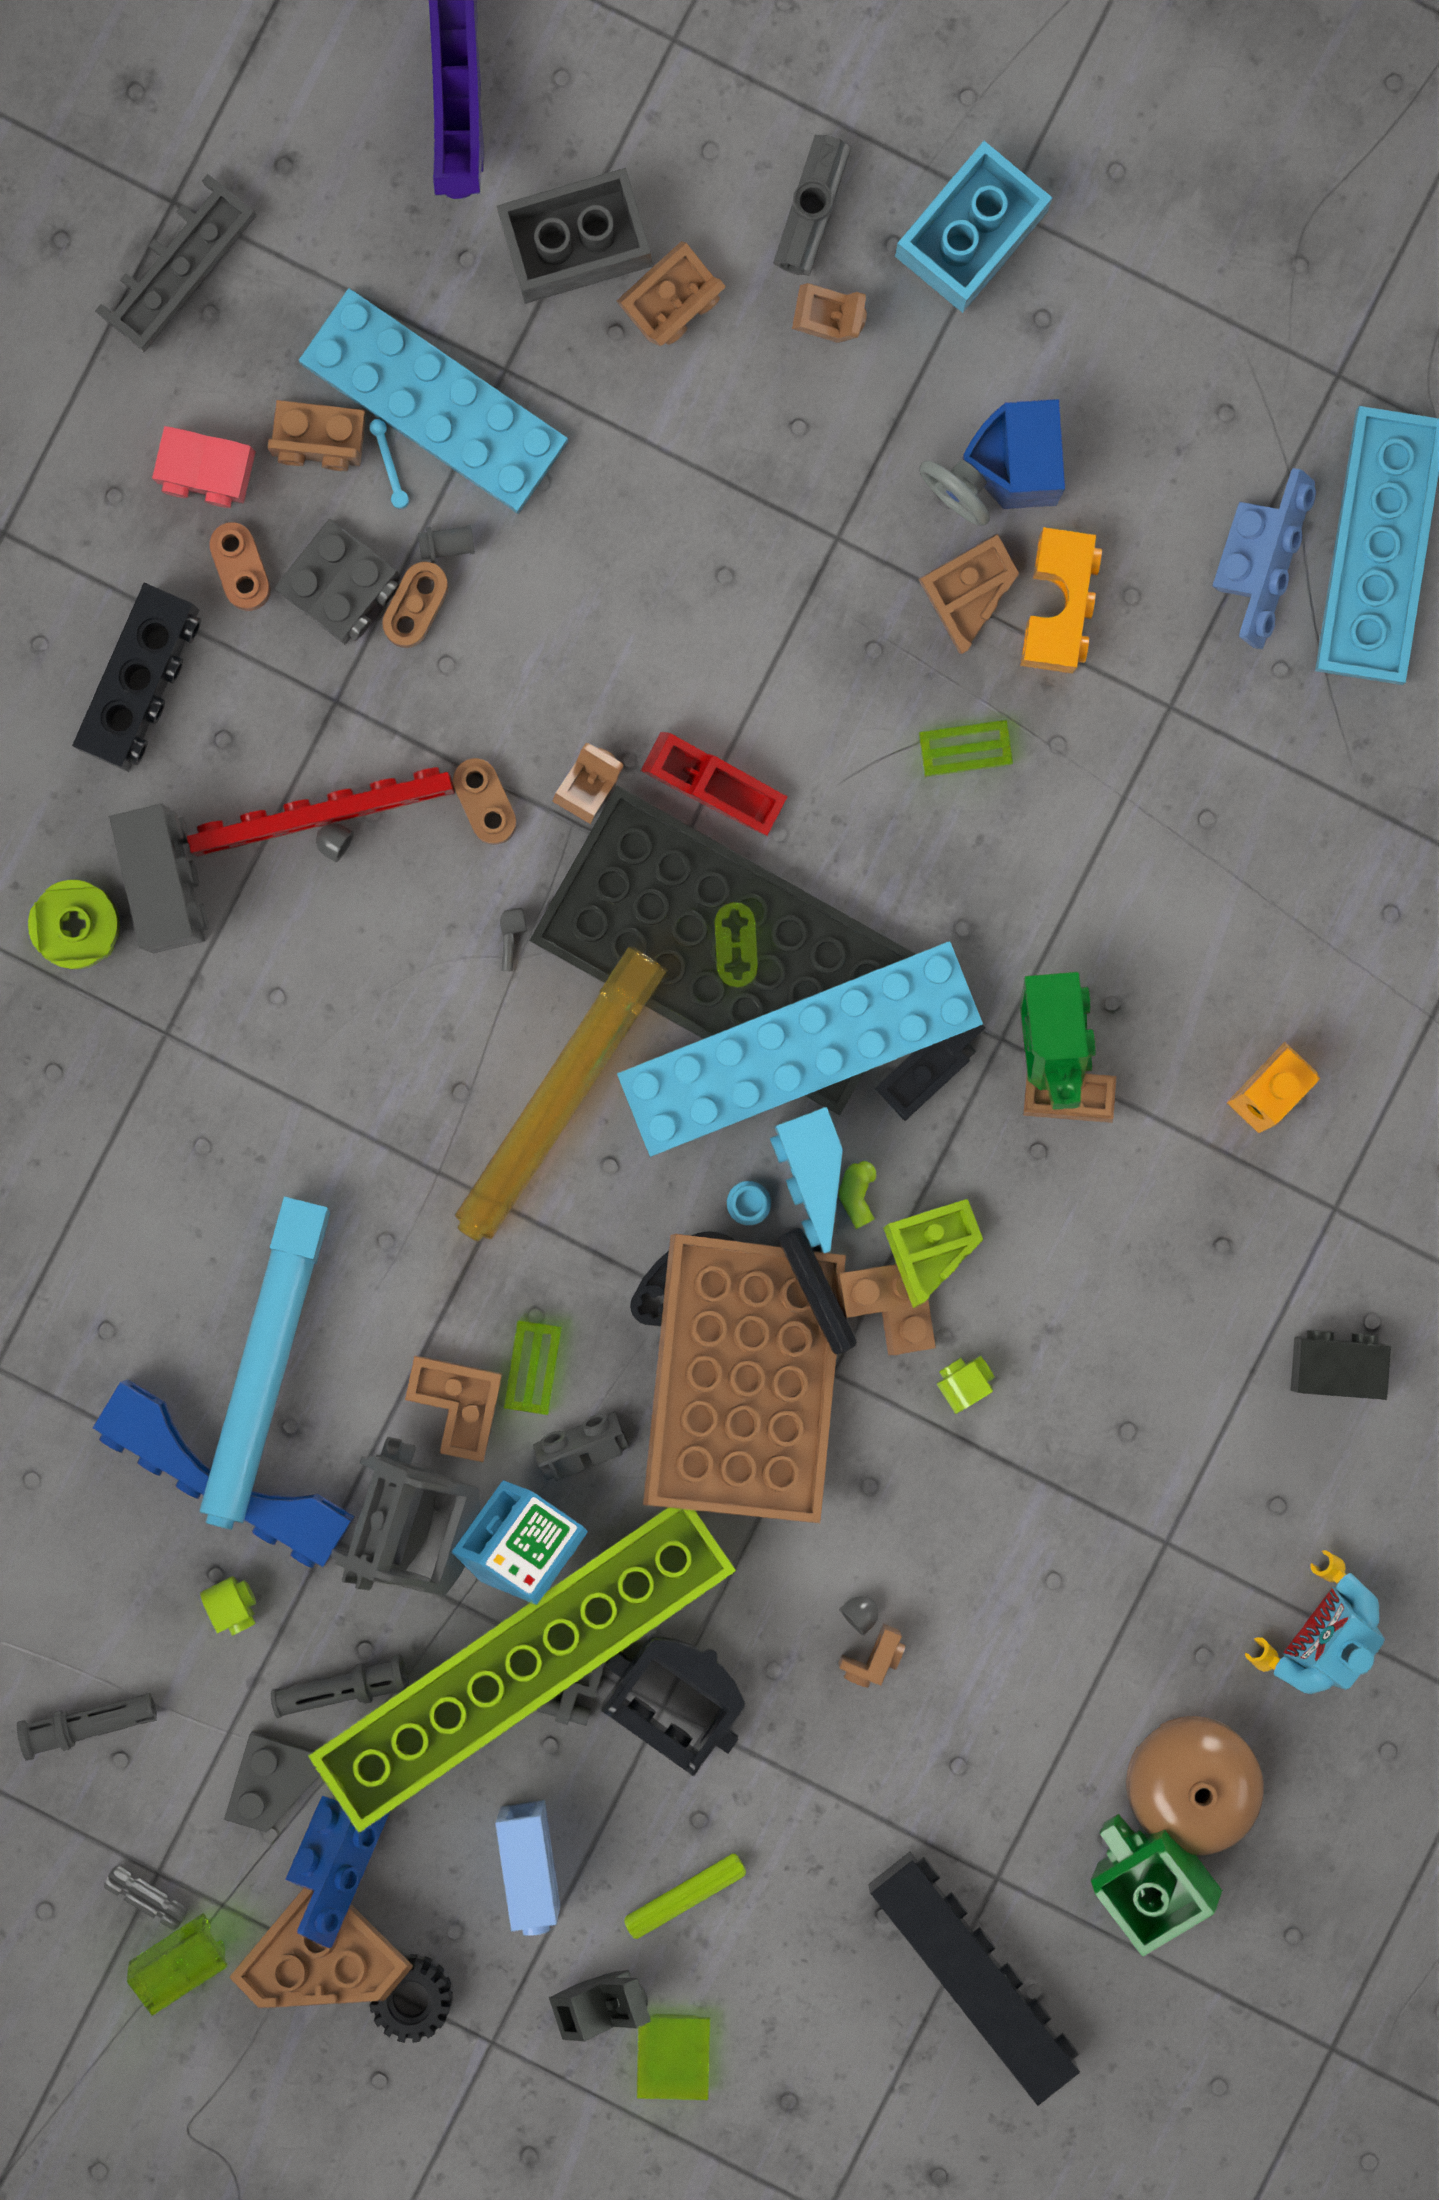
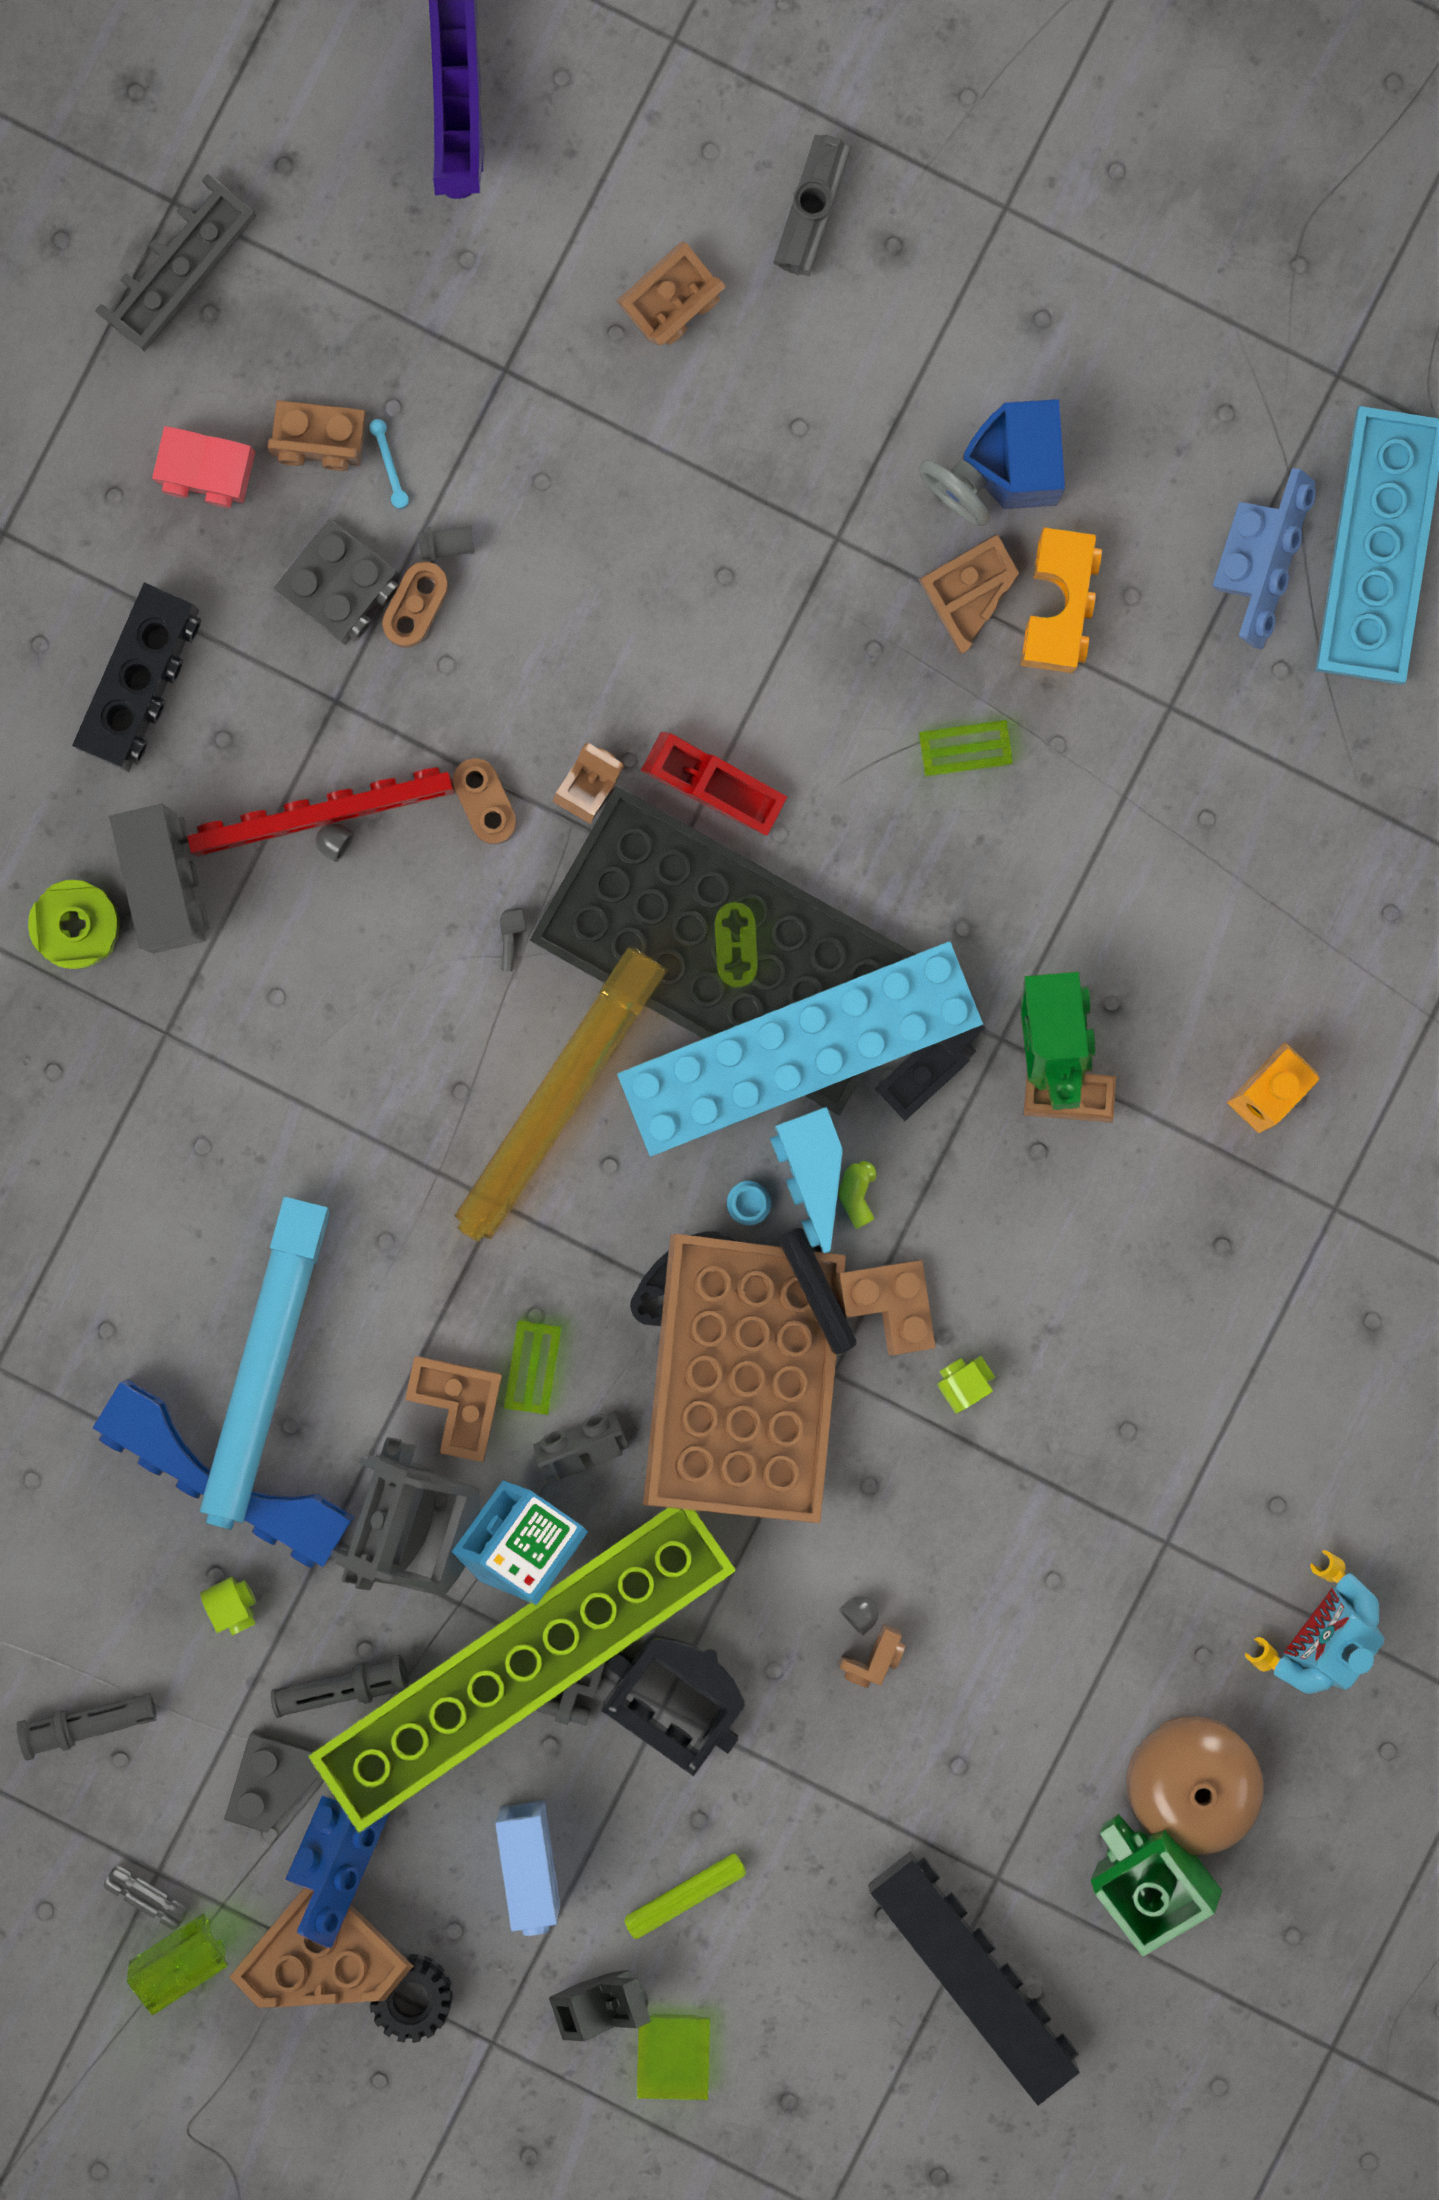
(240, 565): nougat plate -> none
(433, 400): medium azure plate -> none
(575, 235): dark grey brick -> none
(829, 313): medium nougat bracket -> none
(932, 1246): lime wing -> none
(973, 226): medium azure brick -> none
(1340, 1367): pearl dark grey brick -> none

